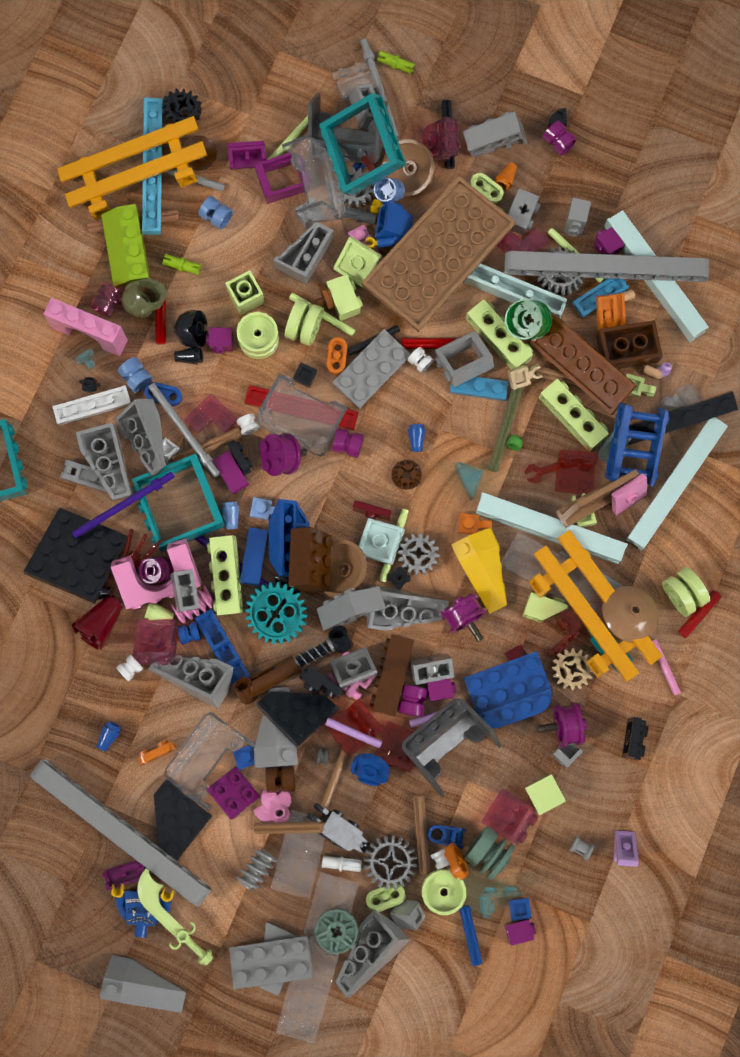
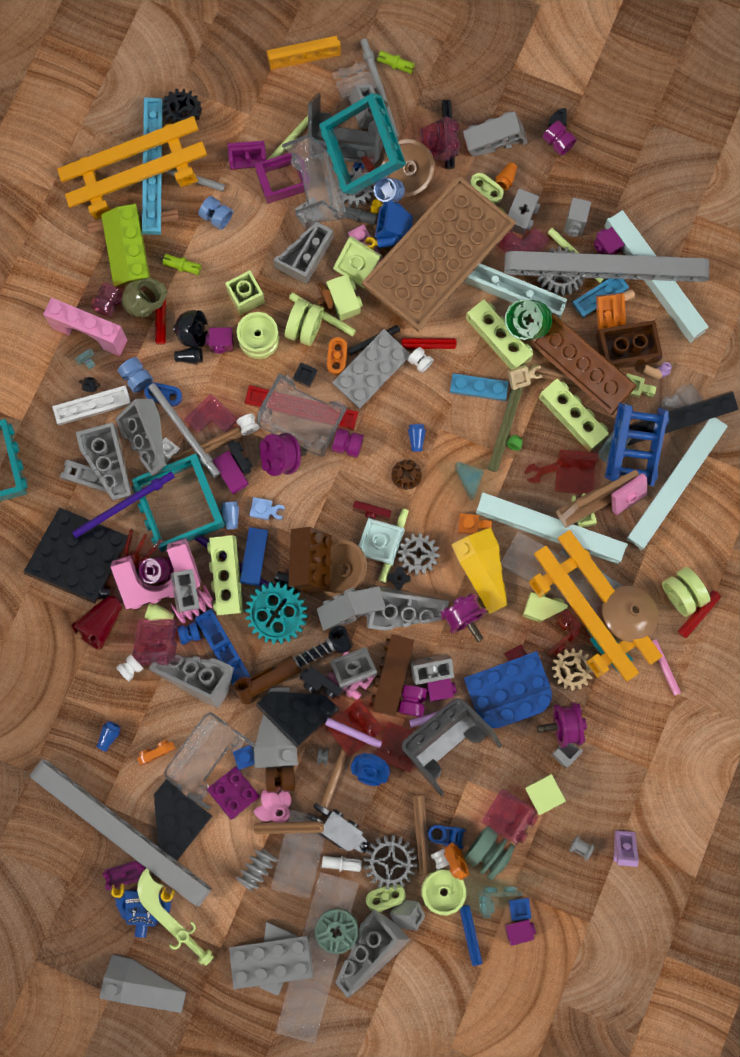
(204, 162): reddish brown dish -> none
(285, 517): blue wedge -> none
(304, 52): none -> light orange fence
(470, 370): light grey window -> none
(634, 736): black plate -> none

